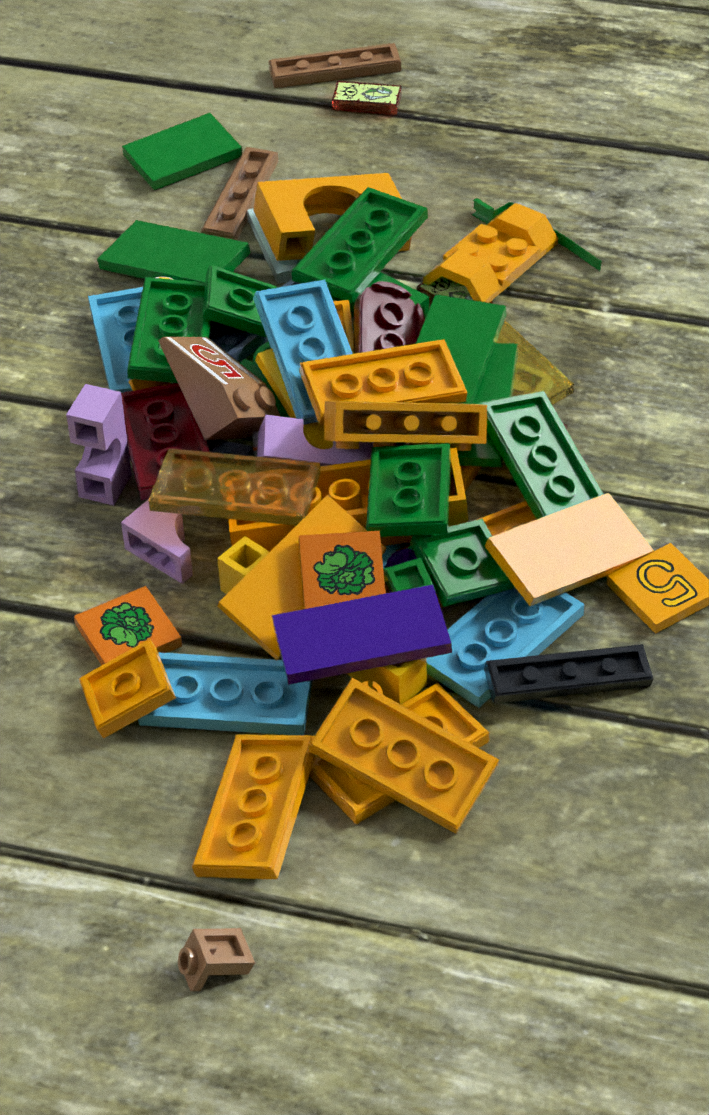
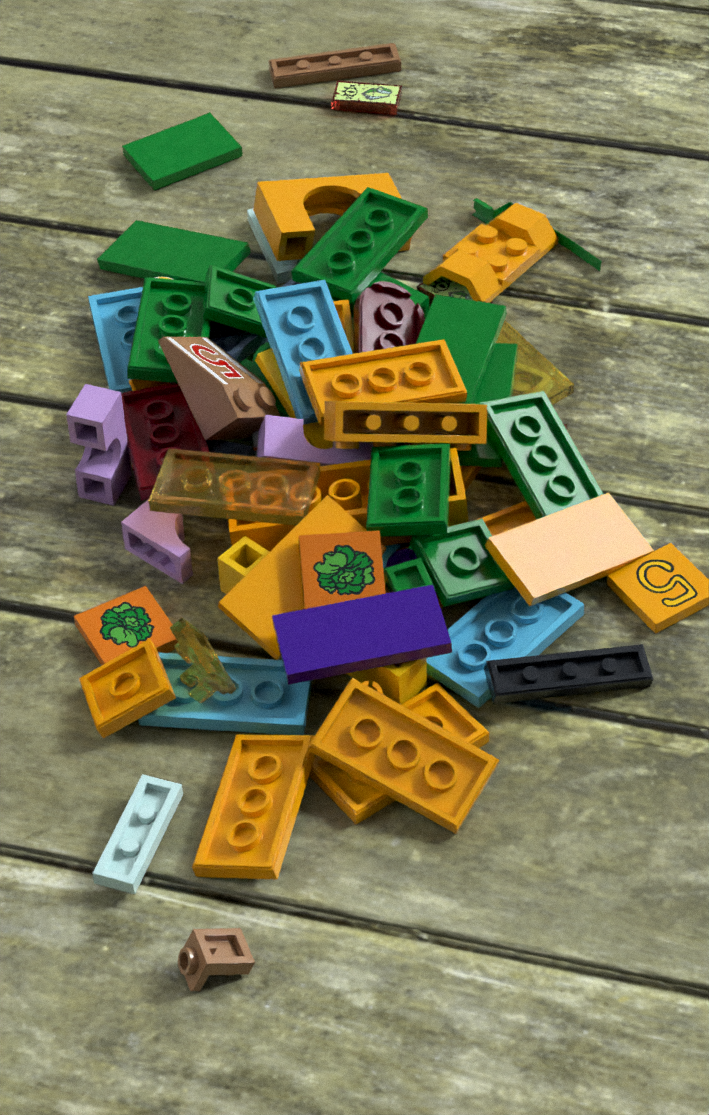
(138, 834): none -> light aqua plate
(206, 666): none -> clear yellow plate
(239, 193): medium nougat tile -> none

